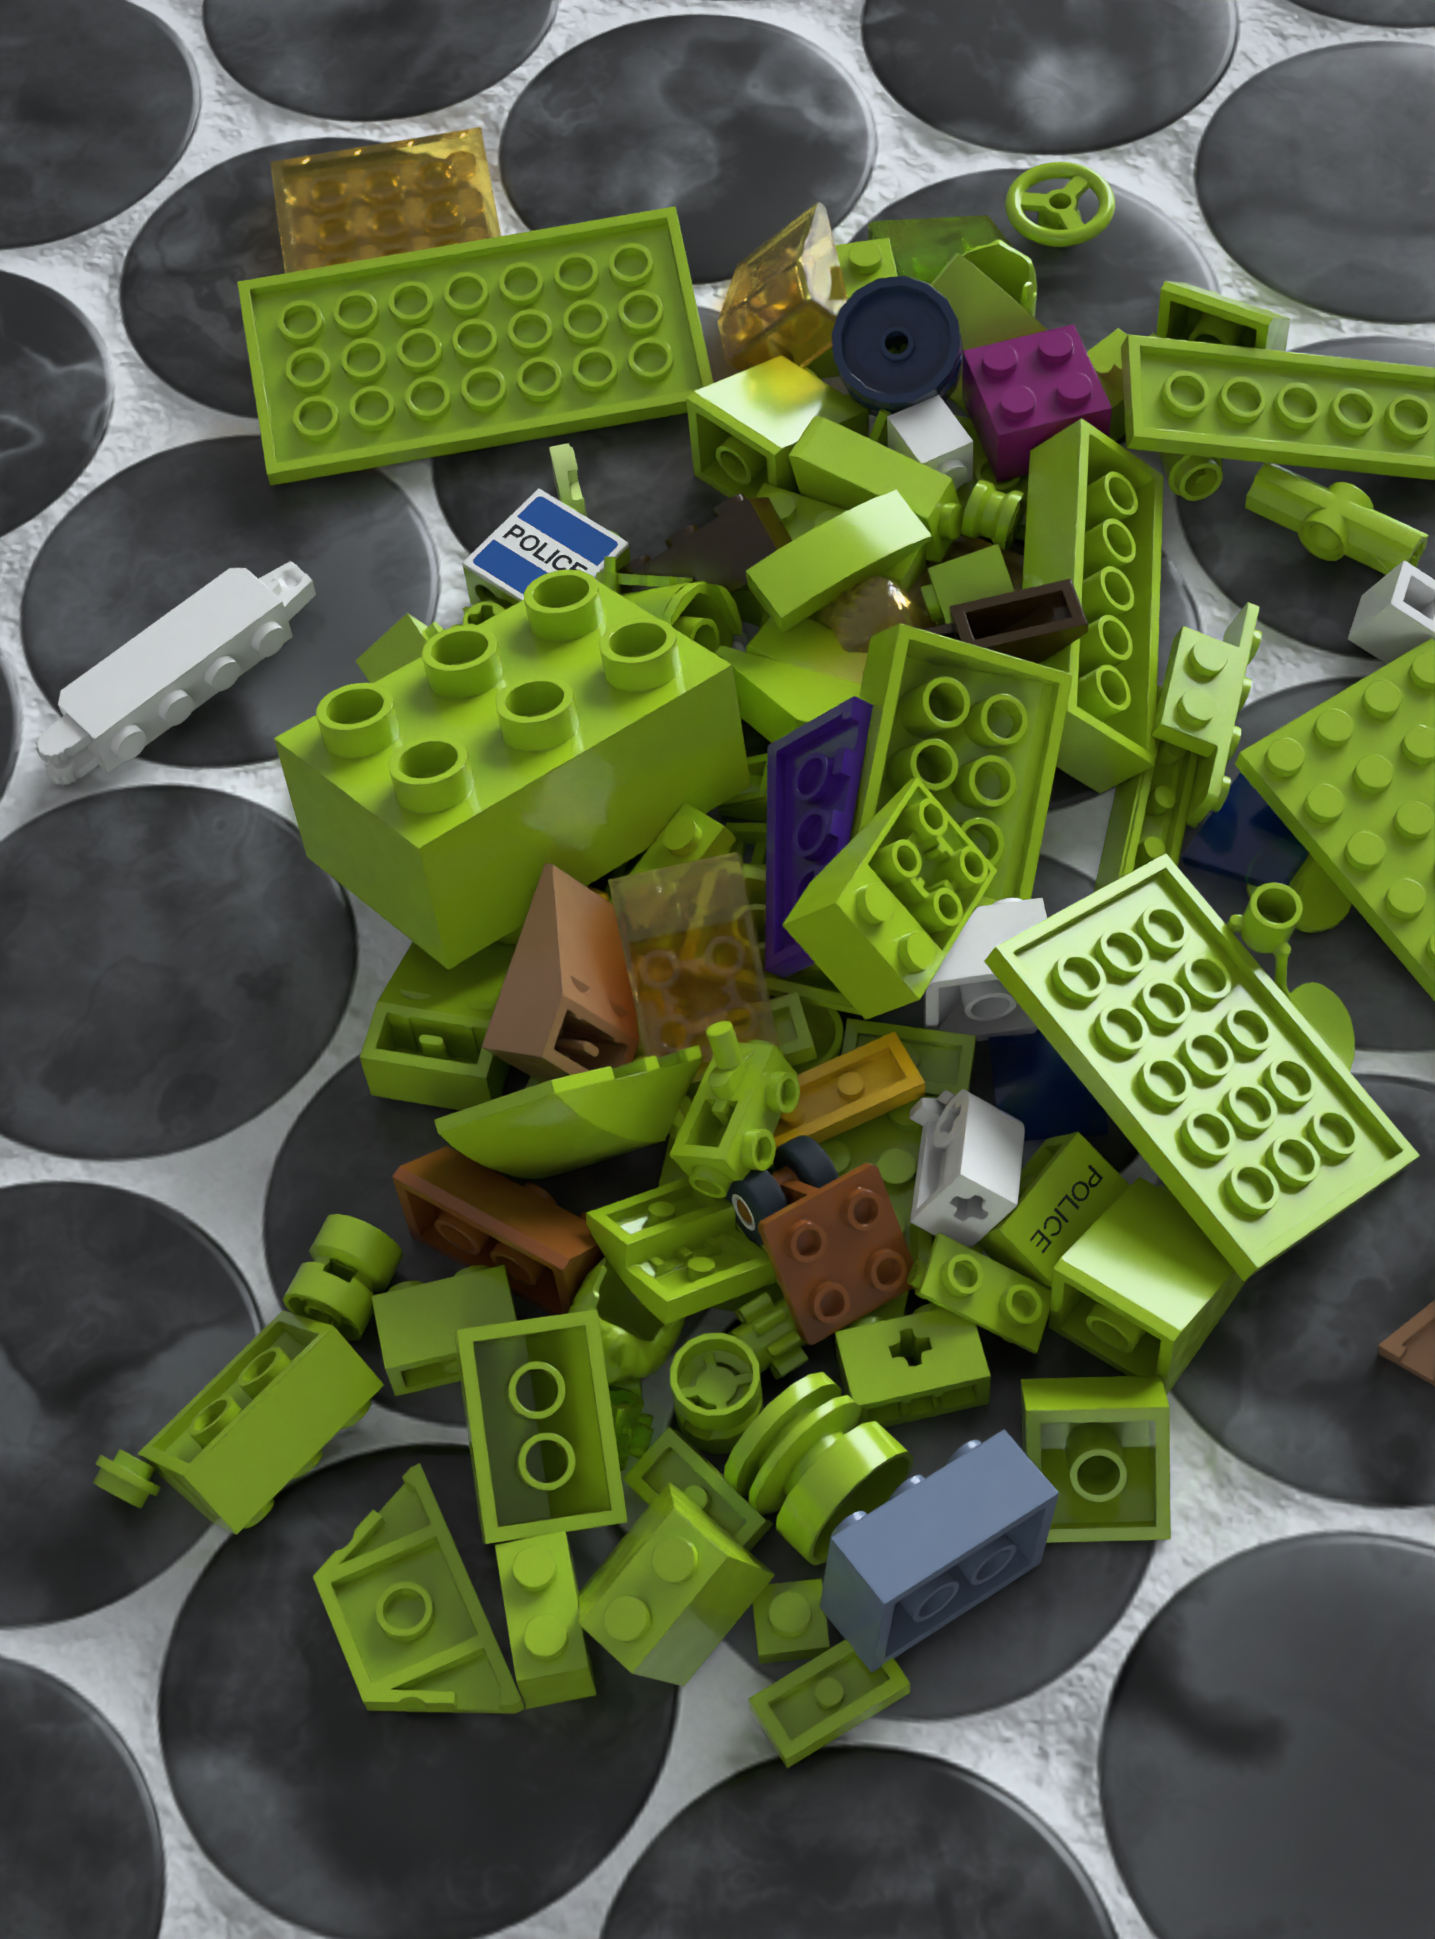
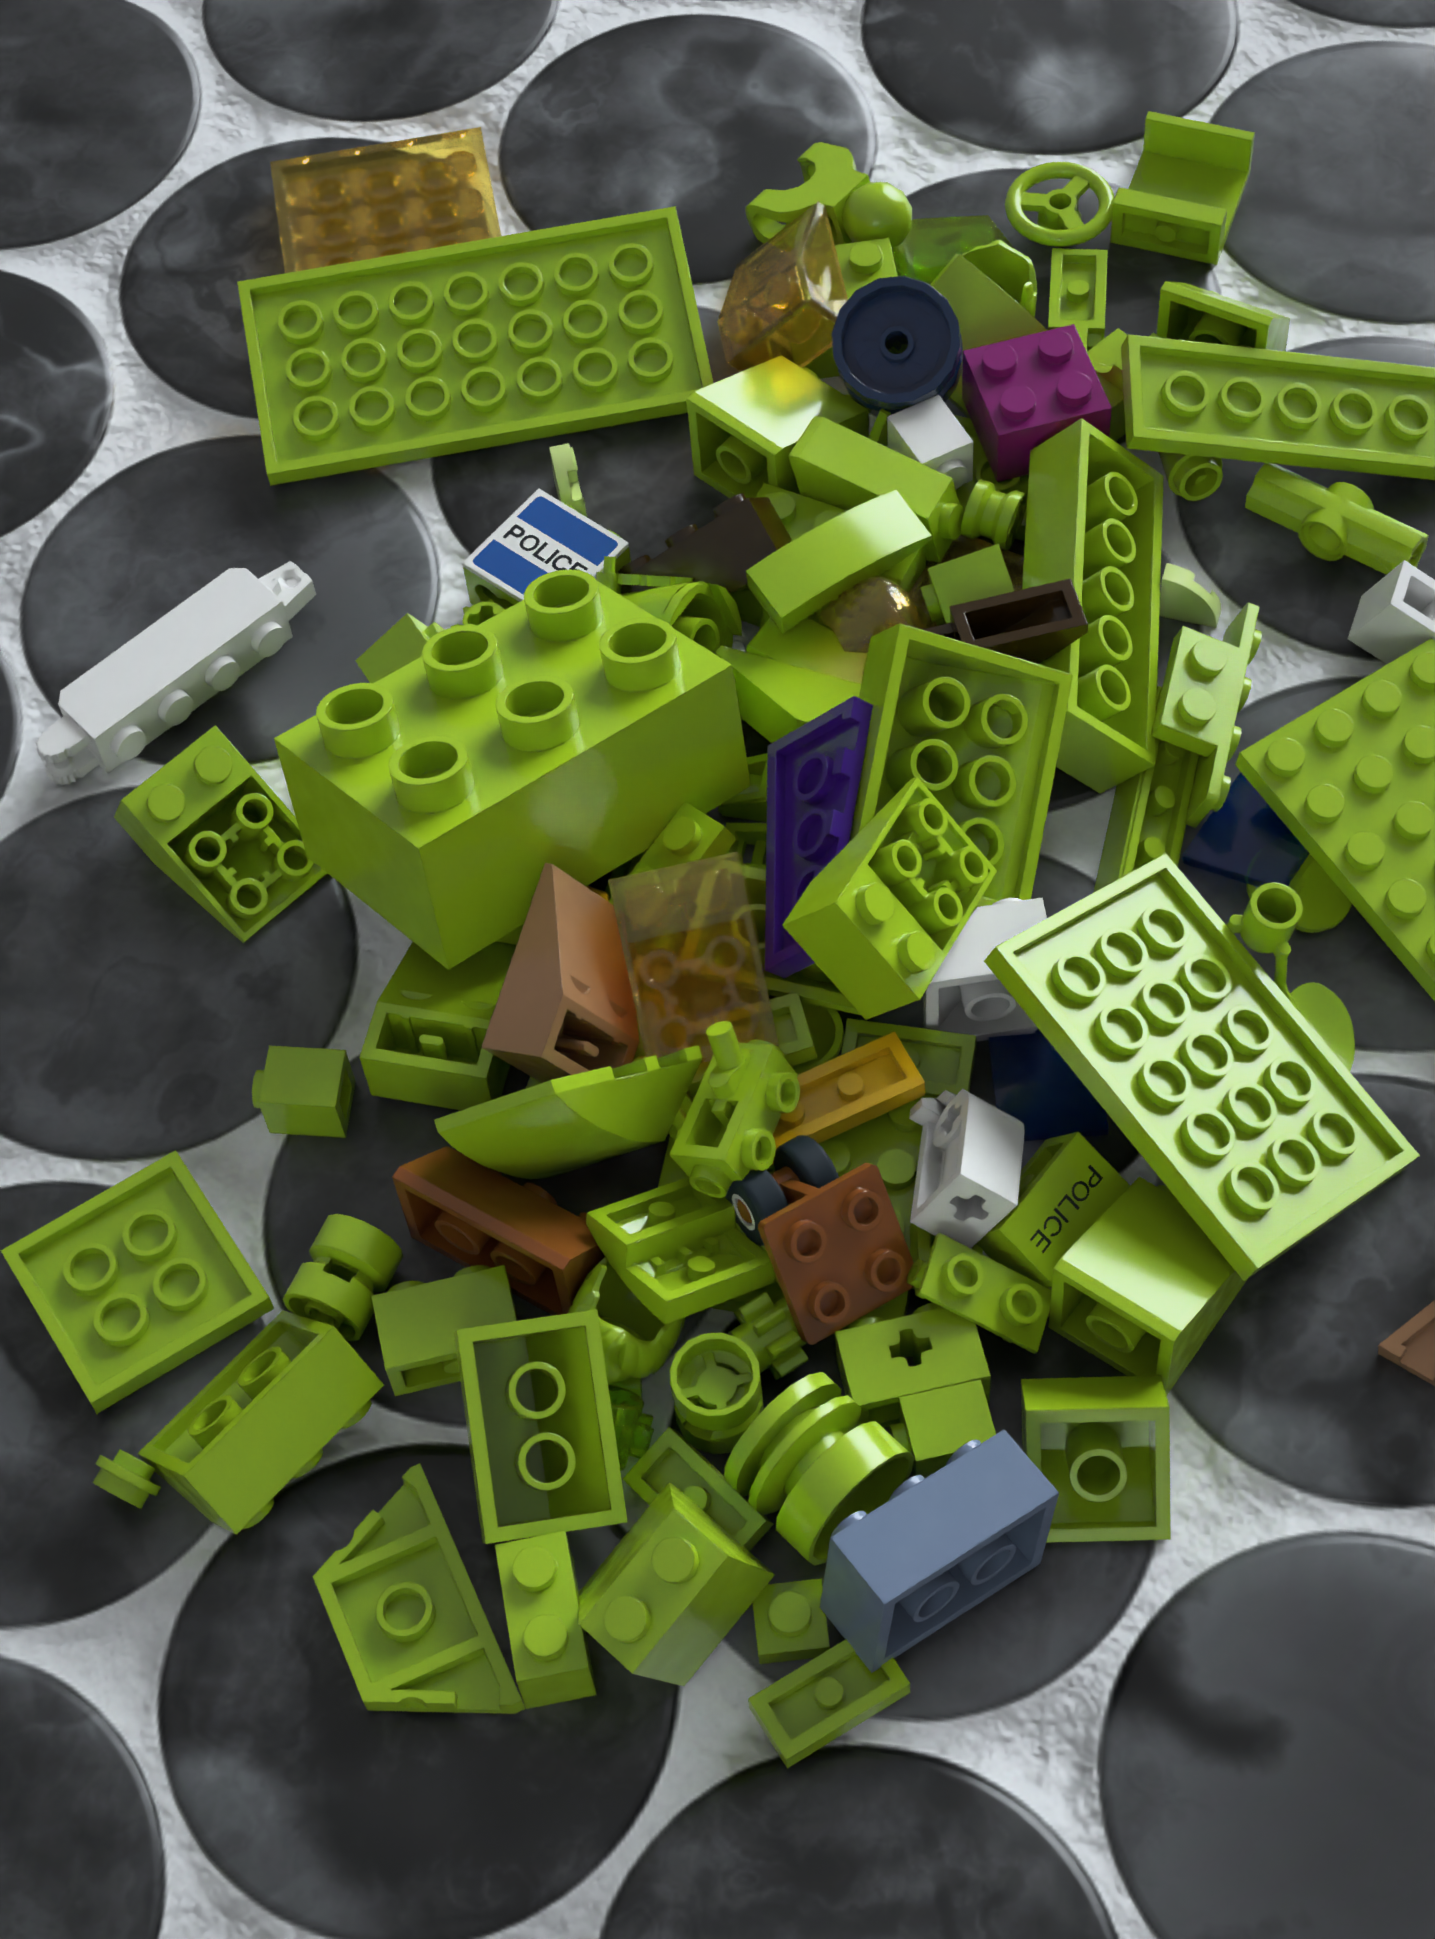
(137, 1281): none -> lime plate
(221, 835): none -> lime slope
(305, 1091): none -> lime brick
(854, 205): none -> lime piece
(941, 1422): none -> lime brick
(1079, 292): none -> lime hinge
(1183, 188): none -> lime panel
(1186, 599): none -> yellowish green tile

